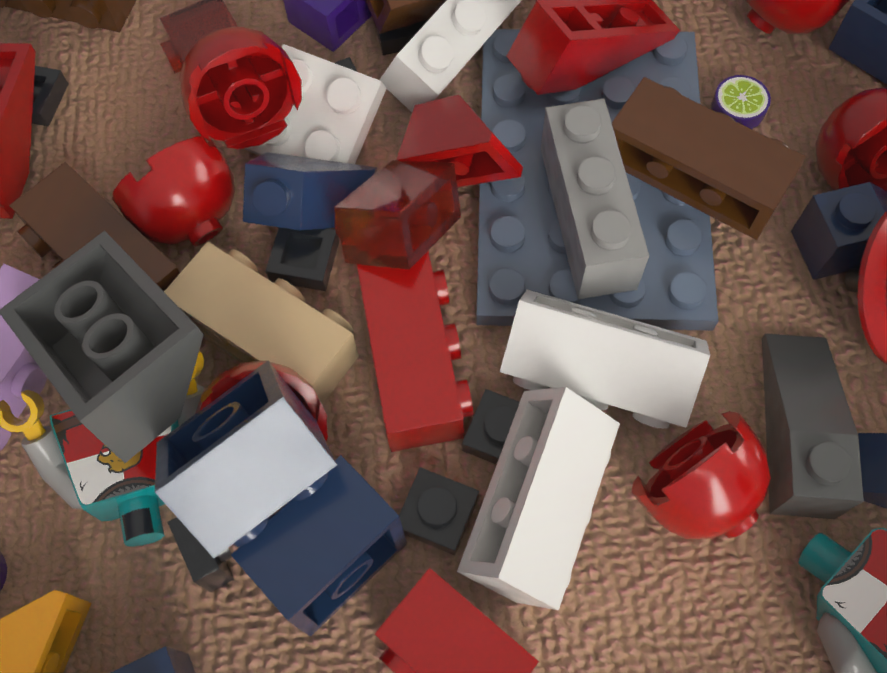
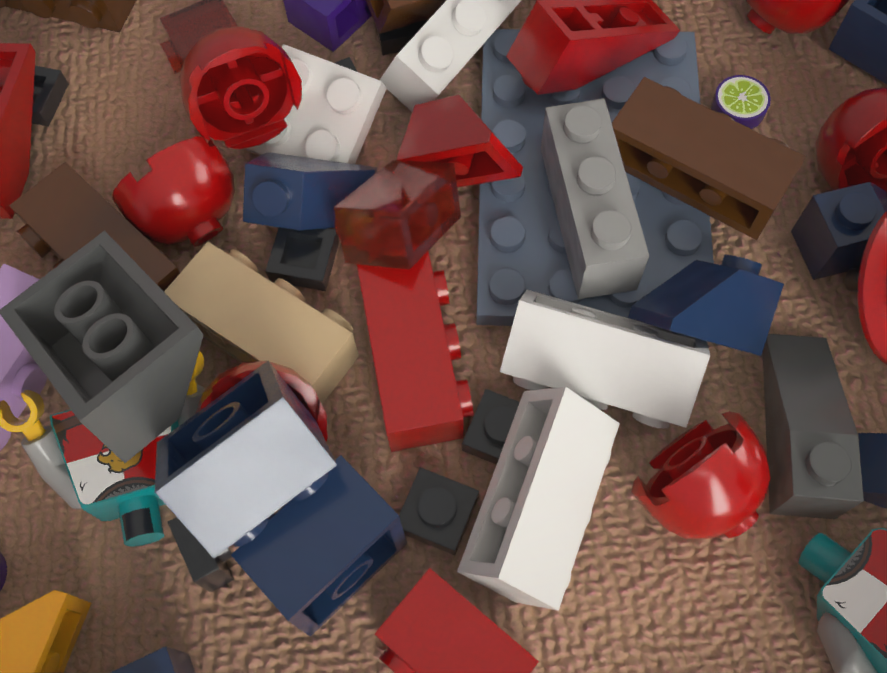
(715, 303): none -> dark blue slope

